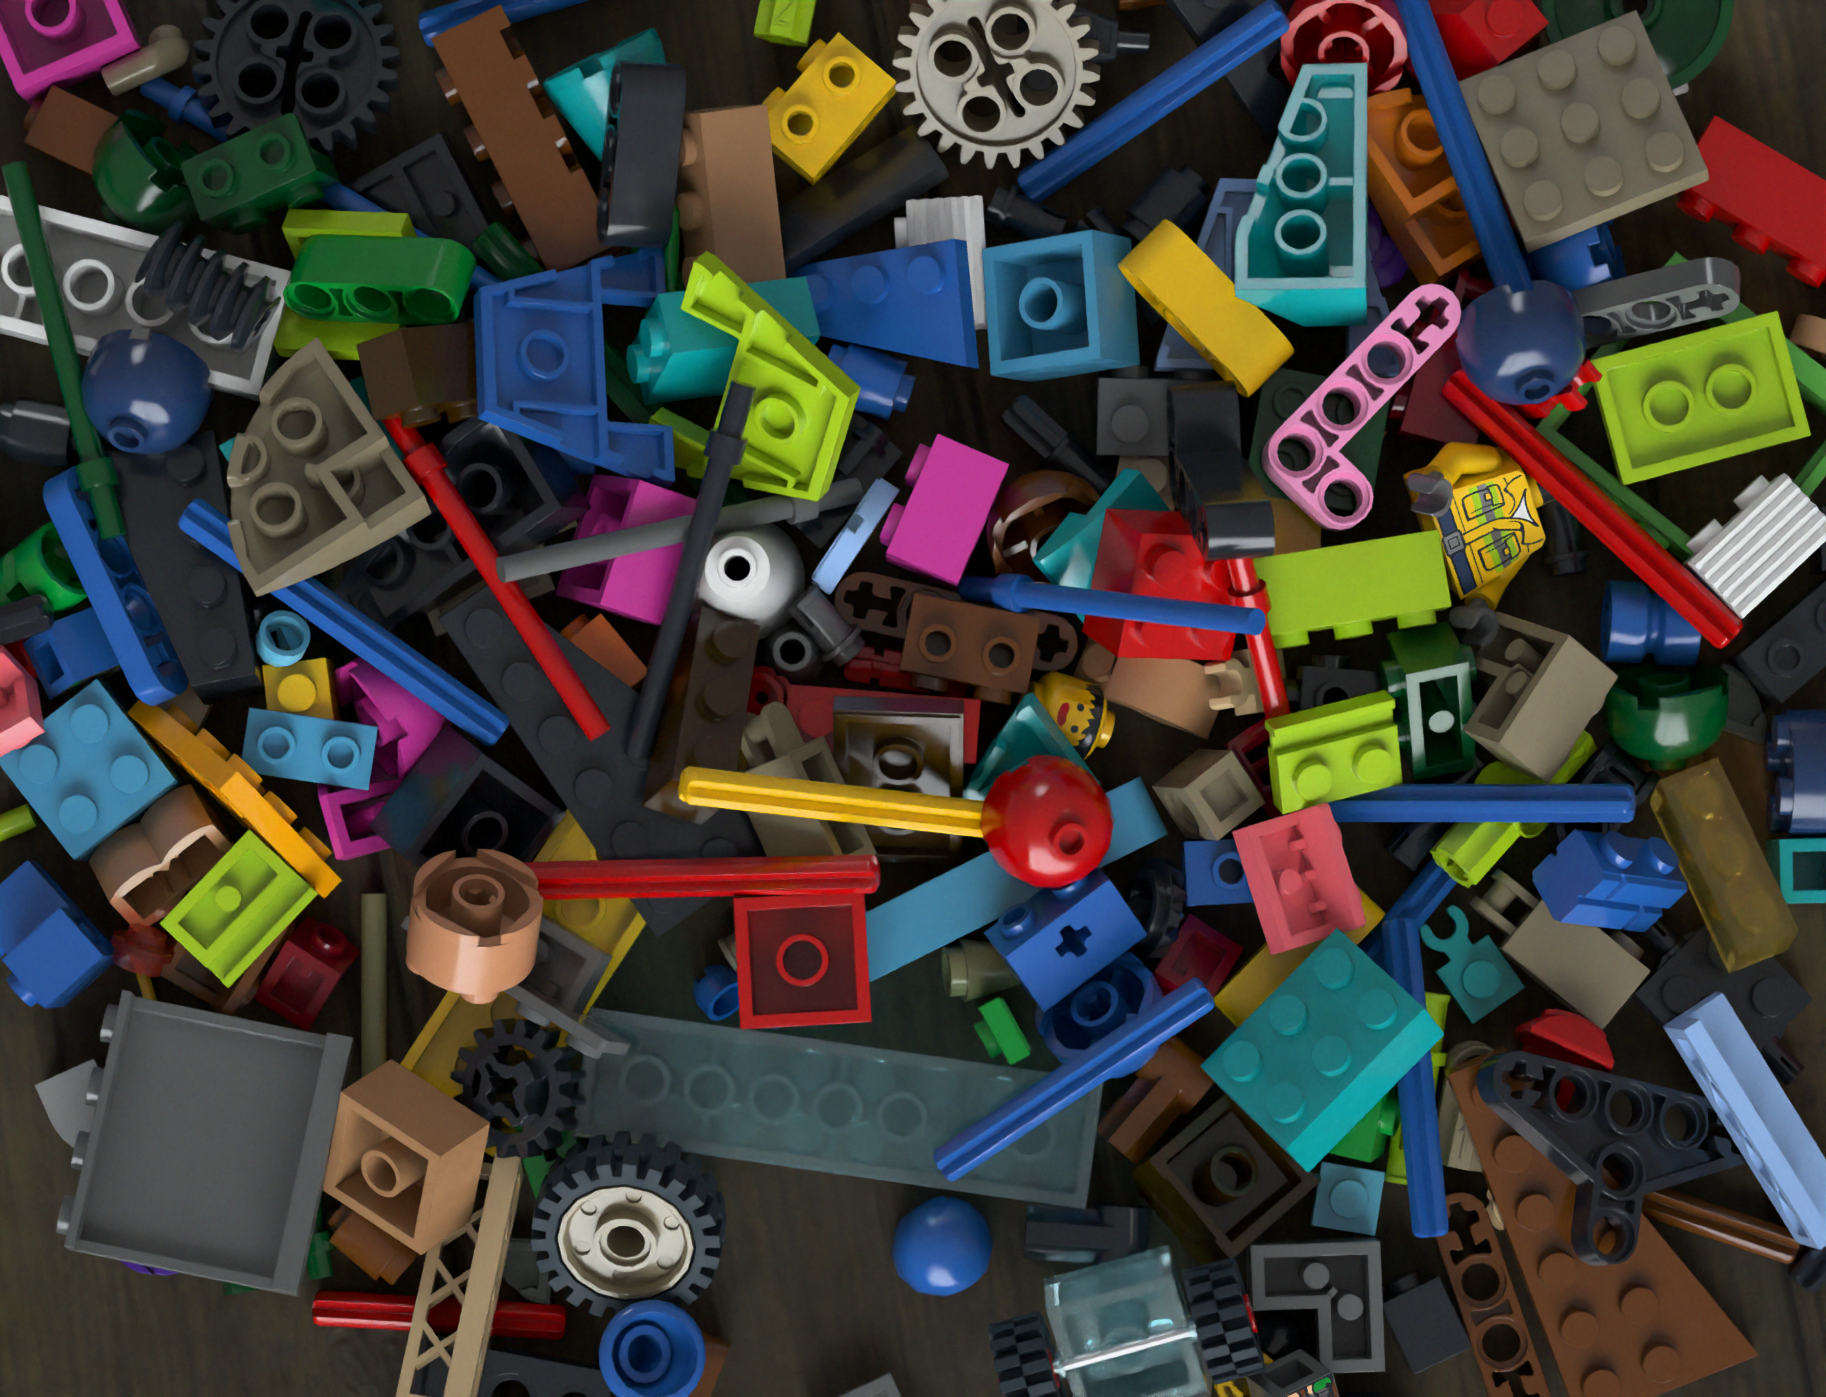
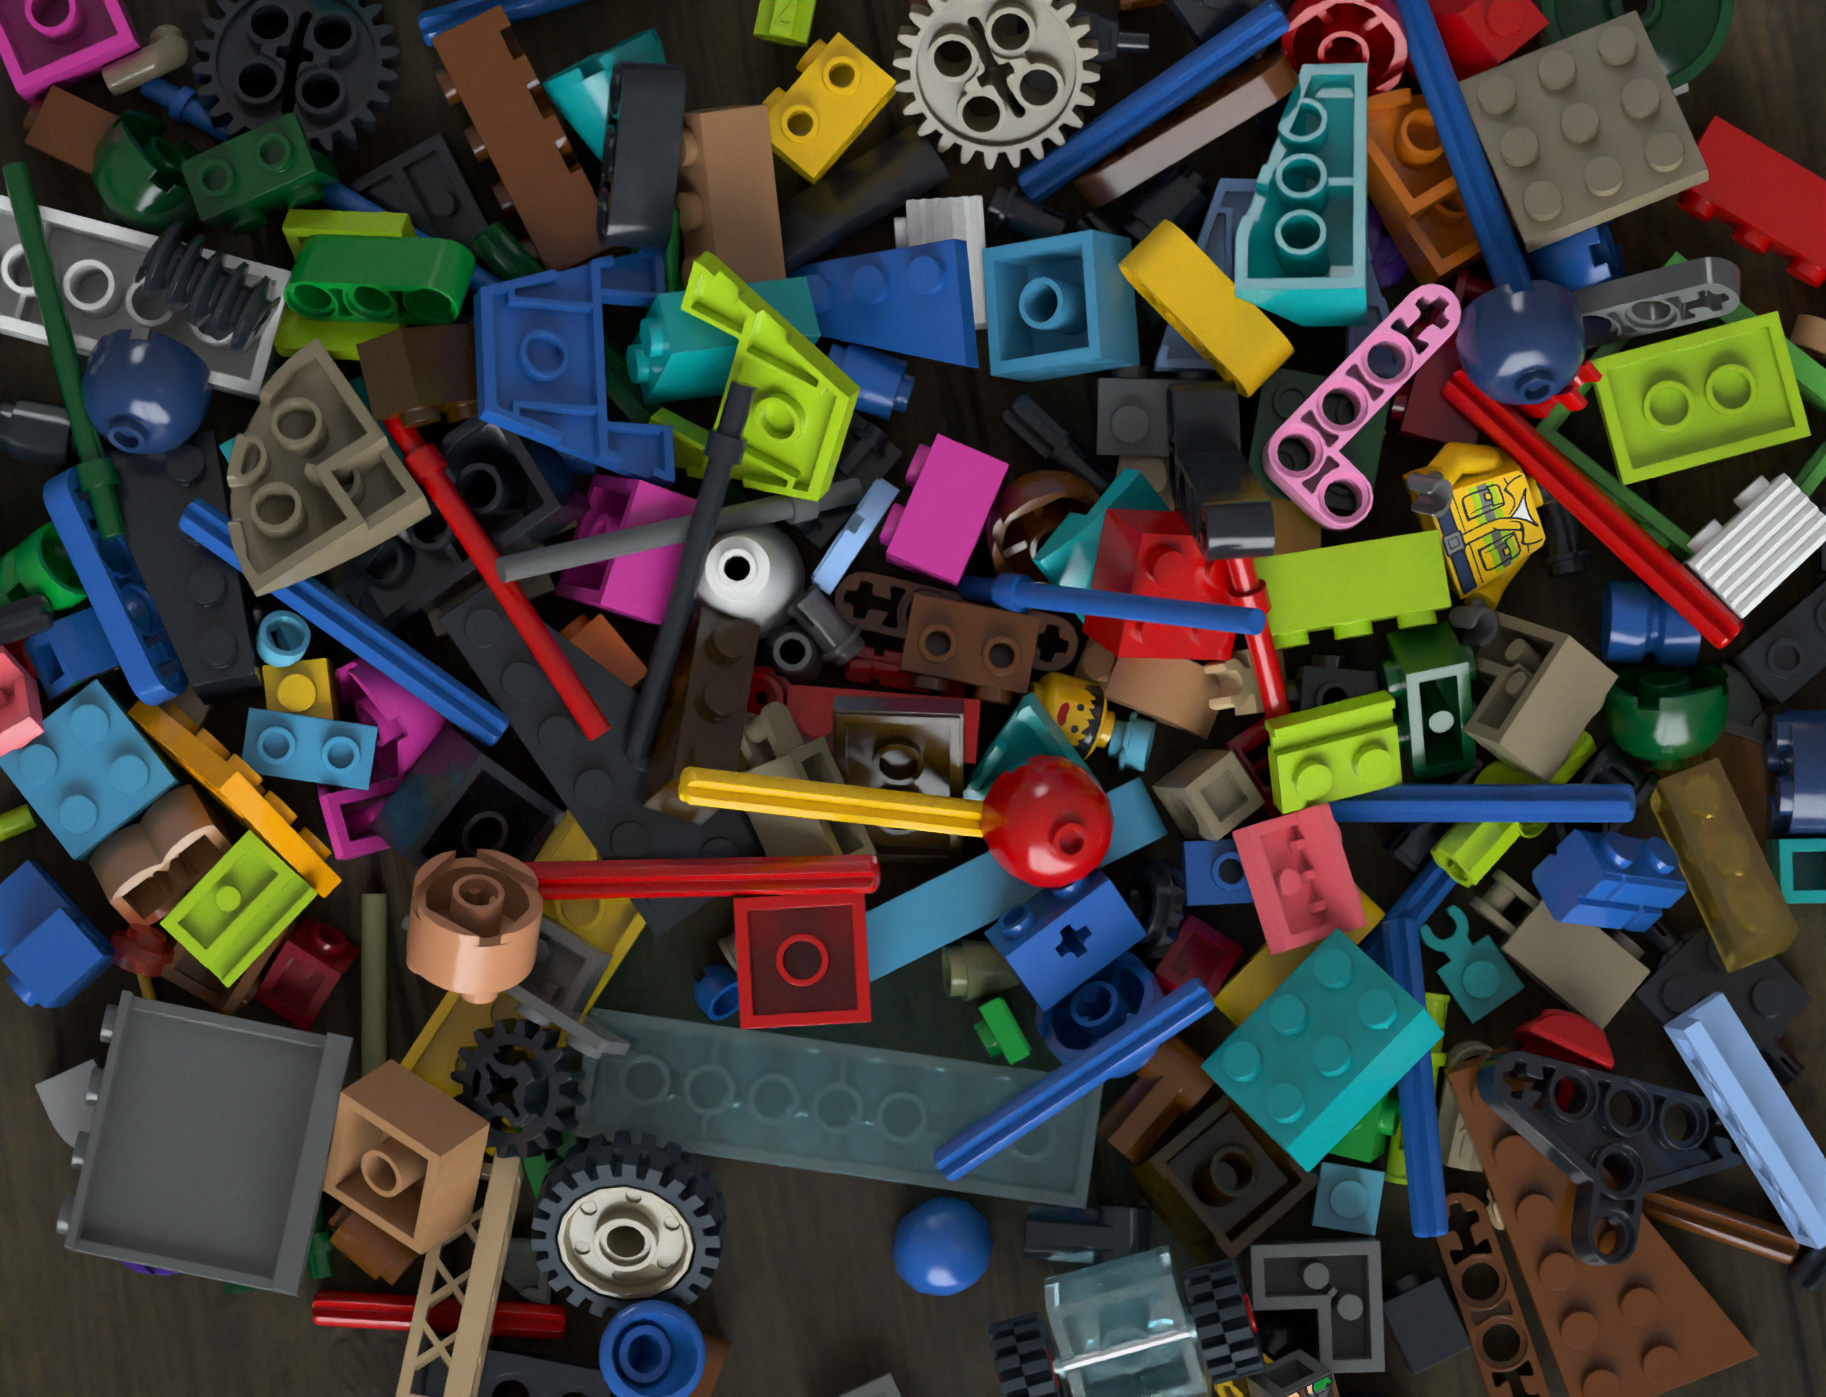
(1132, 742): none -> medium azure plate
(1188, 128): none -> beam

